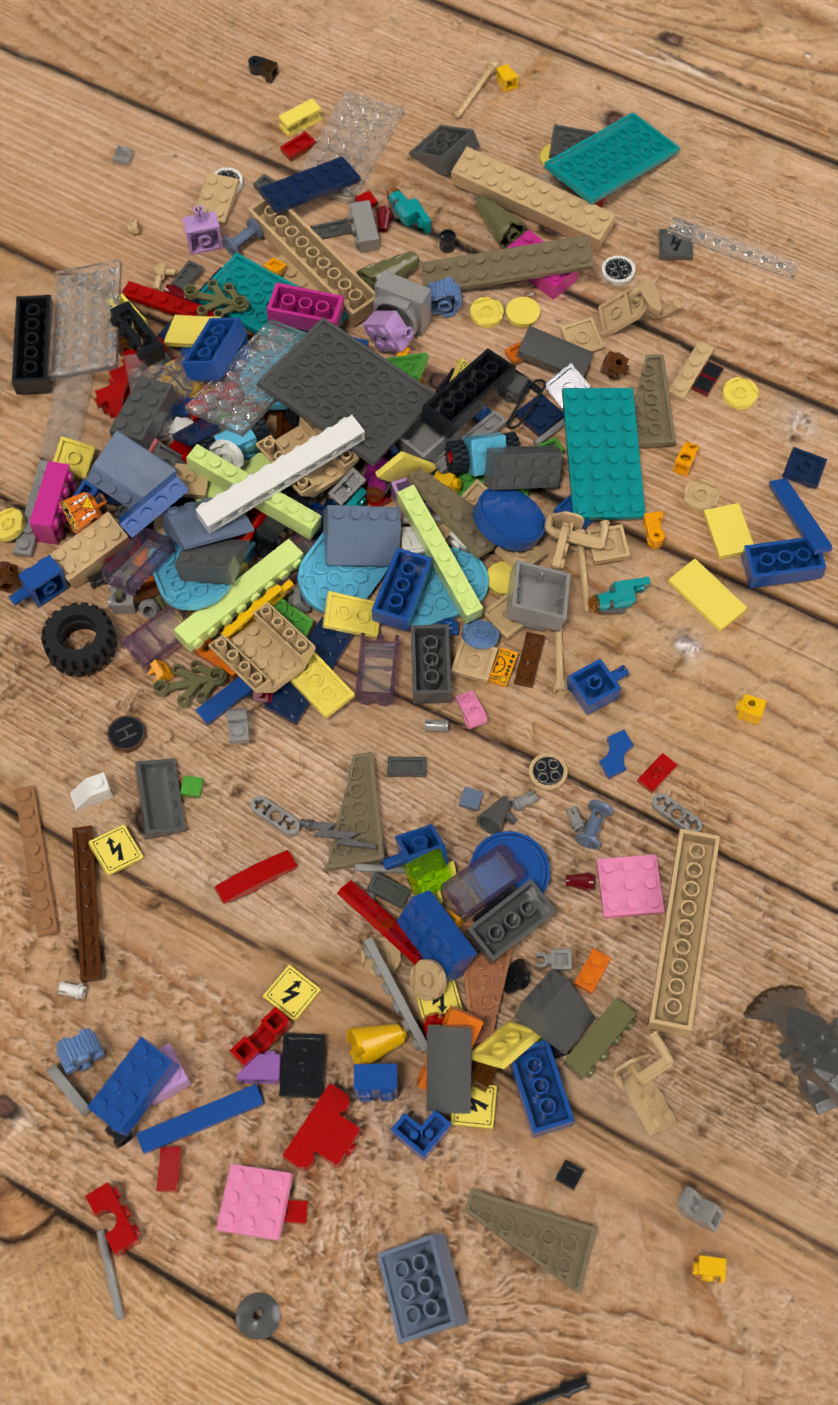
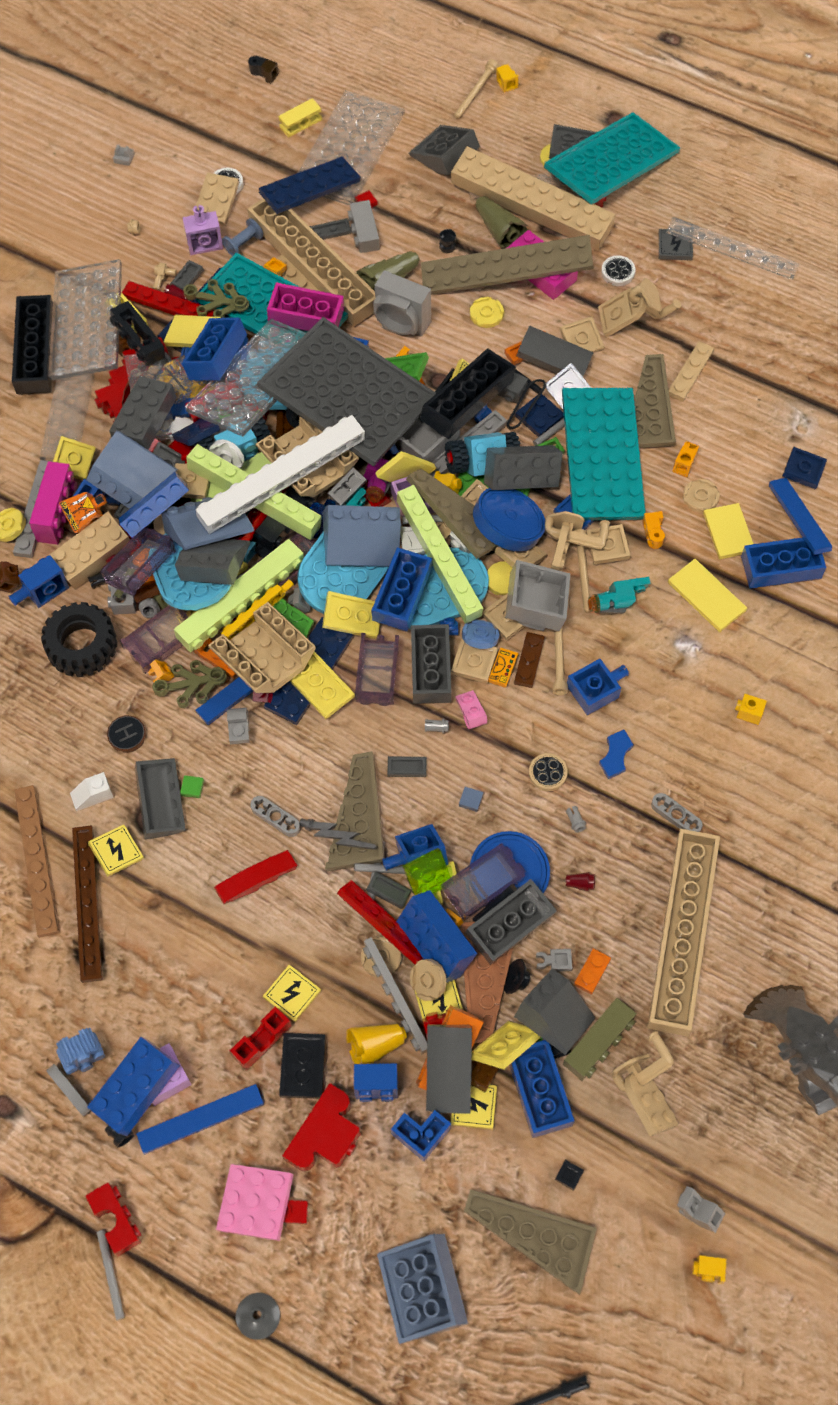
(72, 990): white pin -> none
(169, 1169): red slope -> none
(262, 181): dark grey plate -> none
(262, 1069): medium lavender slope -> none
(298, 145): red plate -> none
(383, 218): dark red cone -> none
(388, 331): lavender brick -> none
(408, 210): teal plate -> none
(445, 297): medium blue brick -> none
(494, 817): dark grey piece -> none
(522, 312): light yellow tile -> none
(524, 800): light grey pin -> none
(589, 836): sand blue hose -> none
(614, 365): reddish brown brick -> none
(630, 886): bright pink plate -> none
(657, 773): red plate -> none
(707, 378): black tile -> none
(740, 393): light yellow tile -> none

